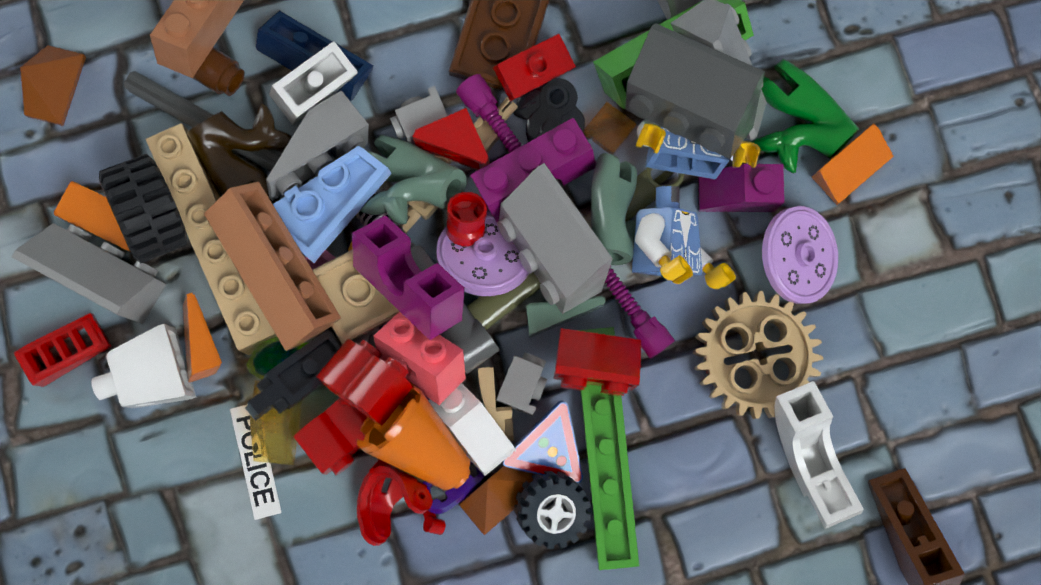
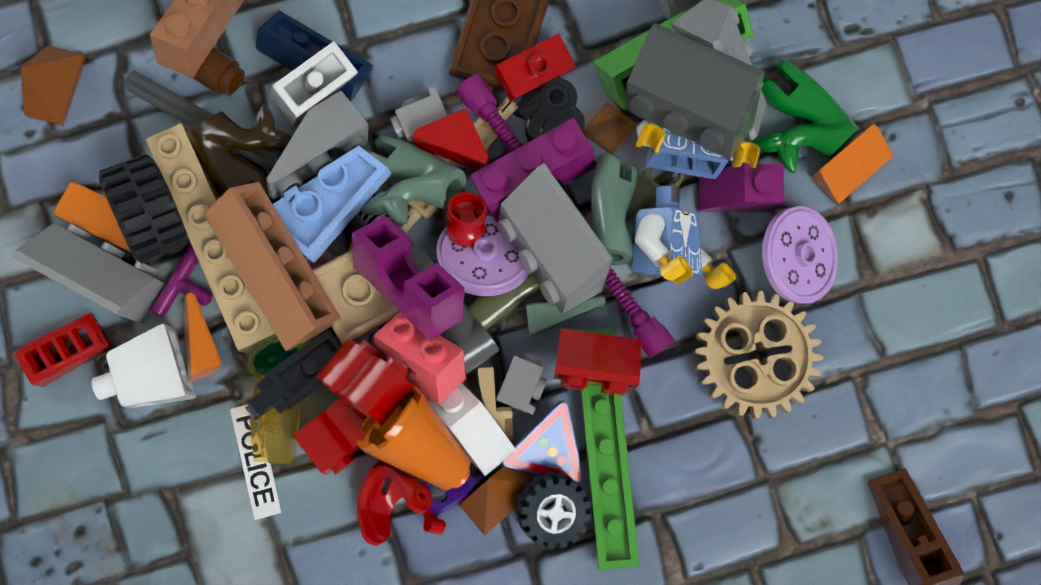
(180, 283): none -> magenta piece
(805, 435): white arch -> none

